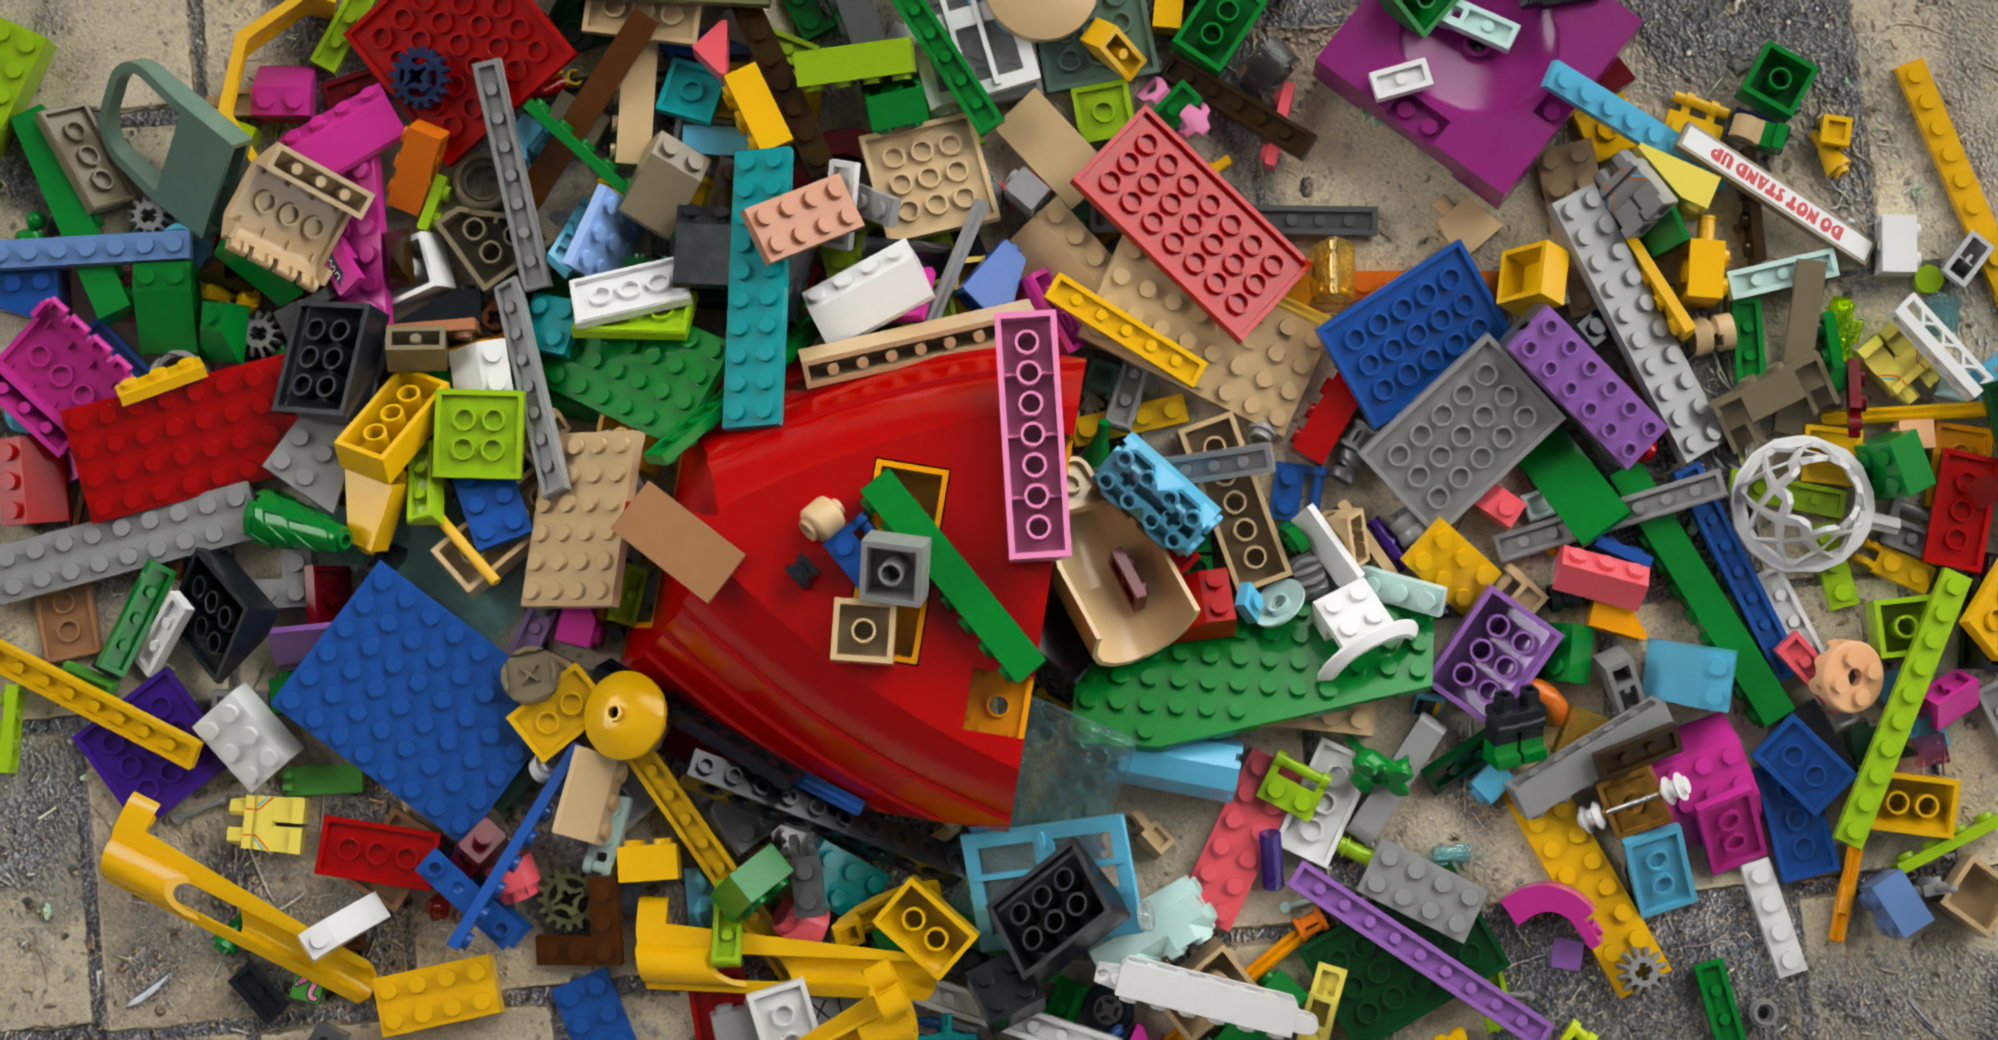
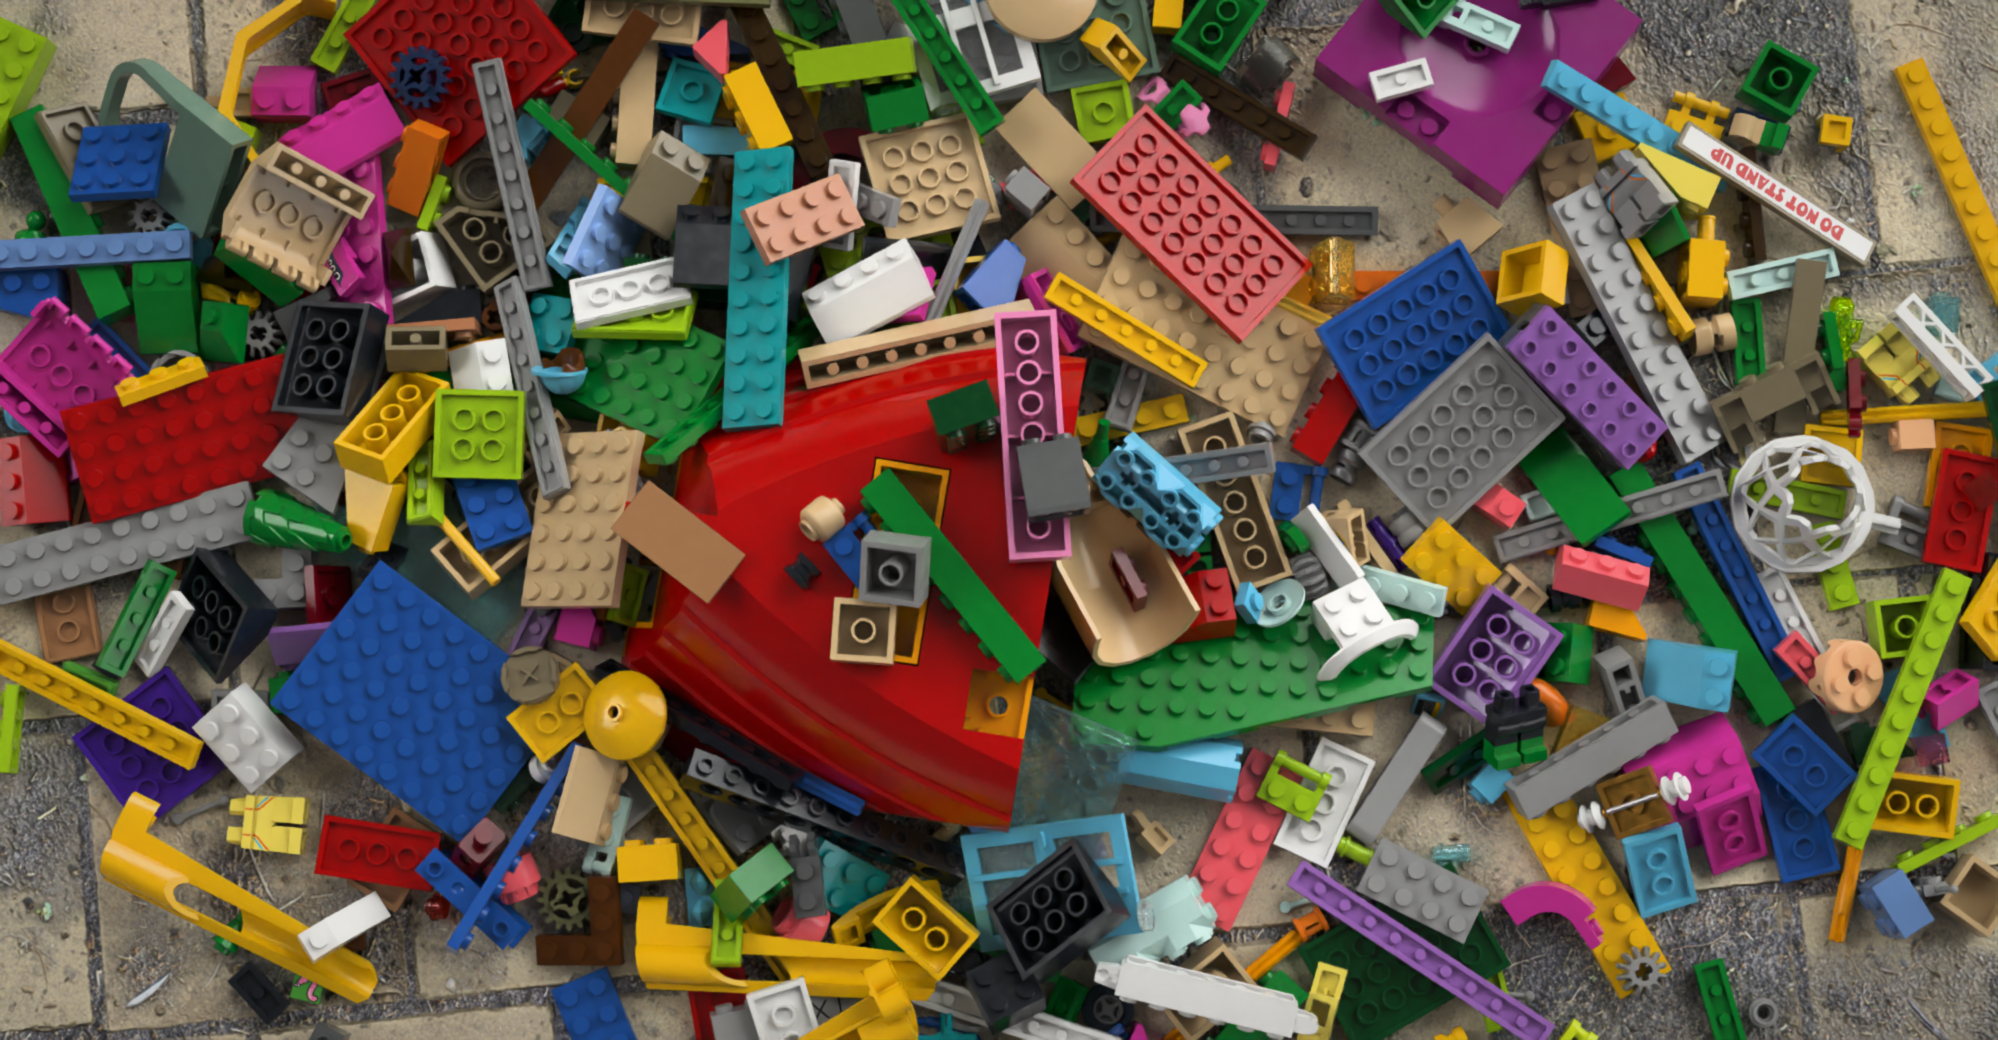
(120, 162): none -> blue plate
(322, 780): bright green hinge -> none
(438, 995): yellow brick -> none
(564, 372): none -> piece
(964, 417): none -> dark green brick
(1053, 478): none -> dark grey slope
(1271, 862): dark purple piece -> none
(1375, 768): green animal -> none
(1566, 954): medium lavender tile -> none
(1637, 752): dark brown plate -> none
(1773, 917): white plate -> none
(1832, 160): yellow cone -> none
(1895, 464): green brick -> none
(1896, 567): yellow hinge -> none
(1897, 245): white brick -> none
(1928, 280): lime tile -> none
(1966, 259): light grey slope -> none

